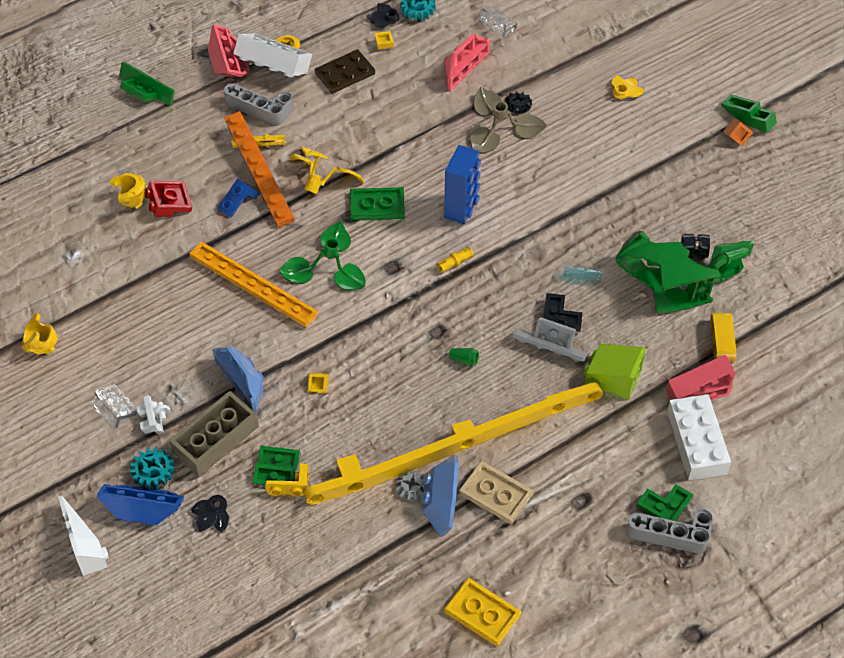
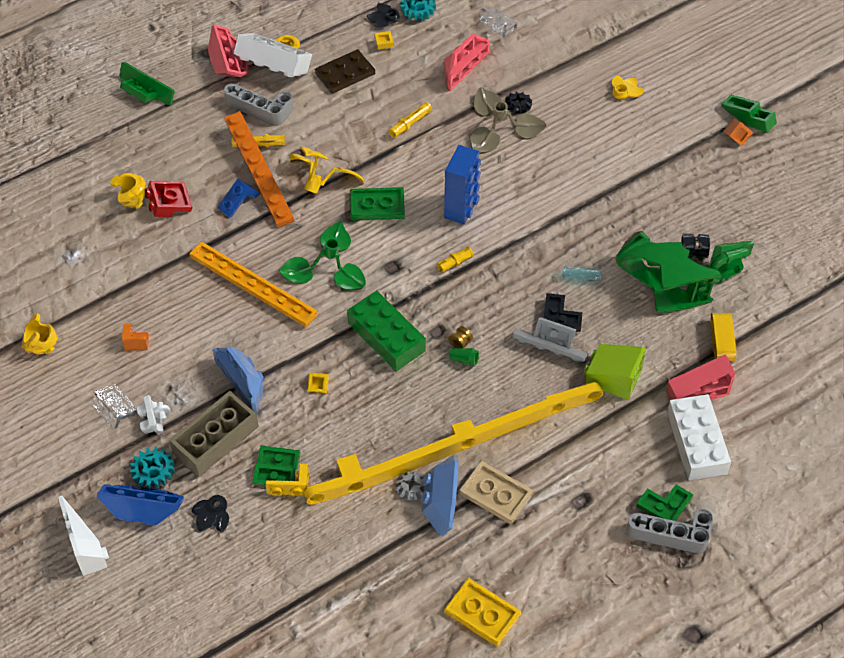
(134, 340): none -> orange panel
(386, 330): none -> green brick
(405, 123): none -> yellow pin
(461, 337): none -> pearl gold wheel

